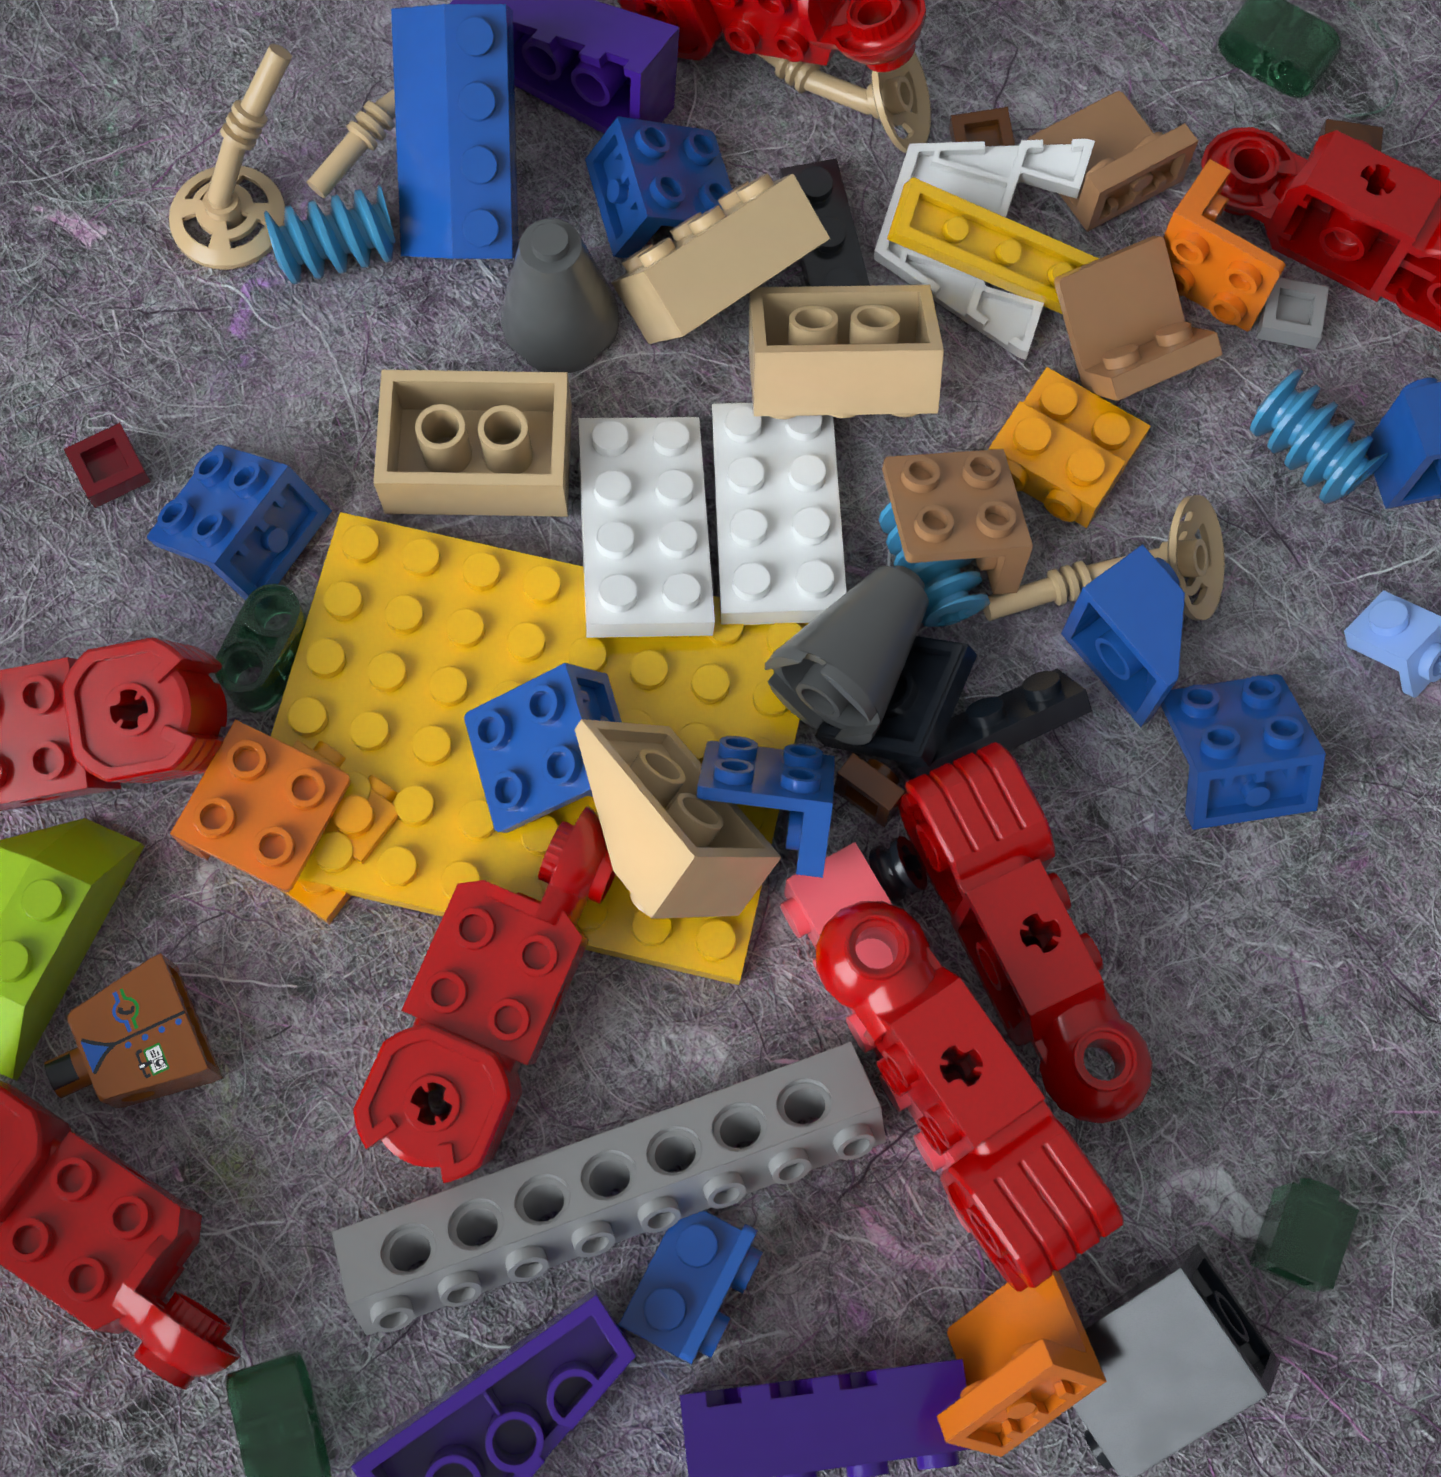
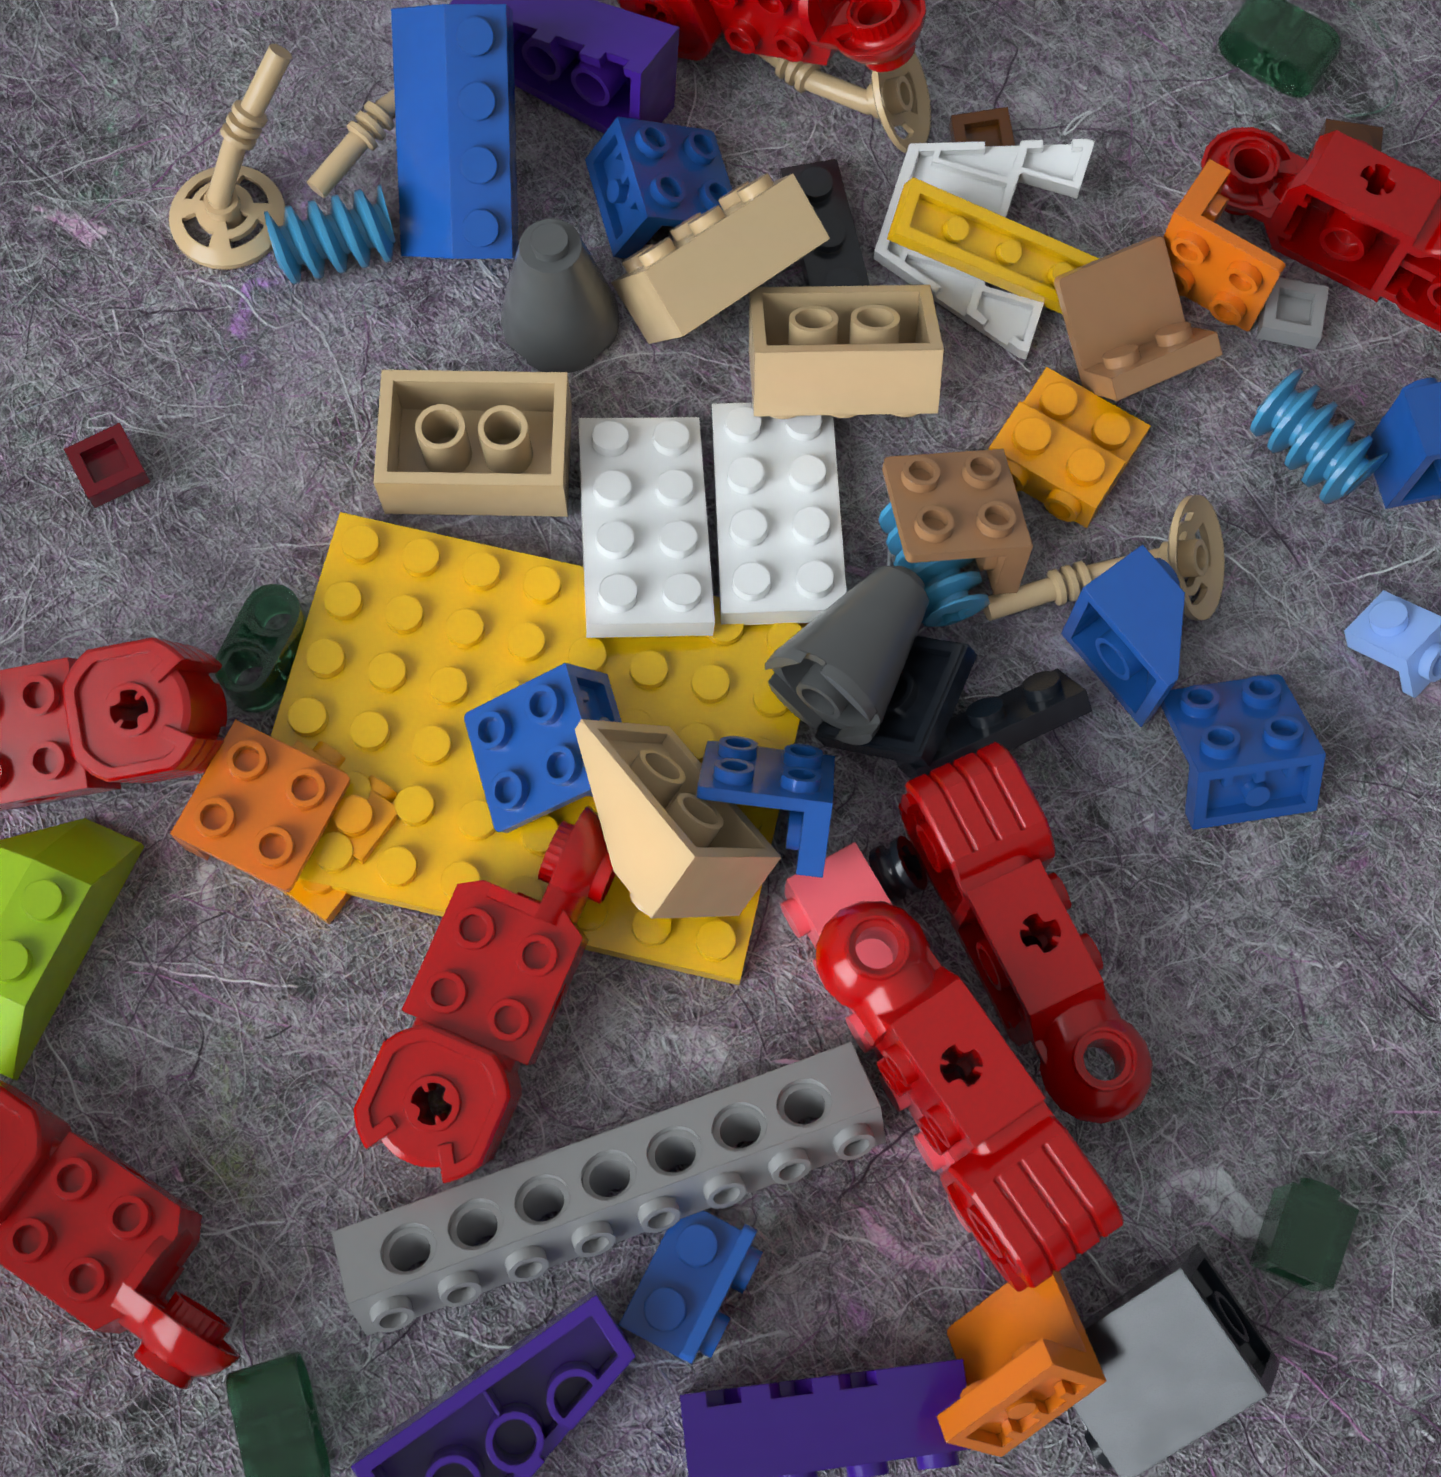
(136, 1040): dark orange torso -> none
(241, 518): blue bracket -> none
(869, 788): reddish brown plate -> none
(1126, 159): medium nougat bracket -> none

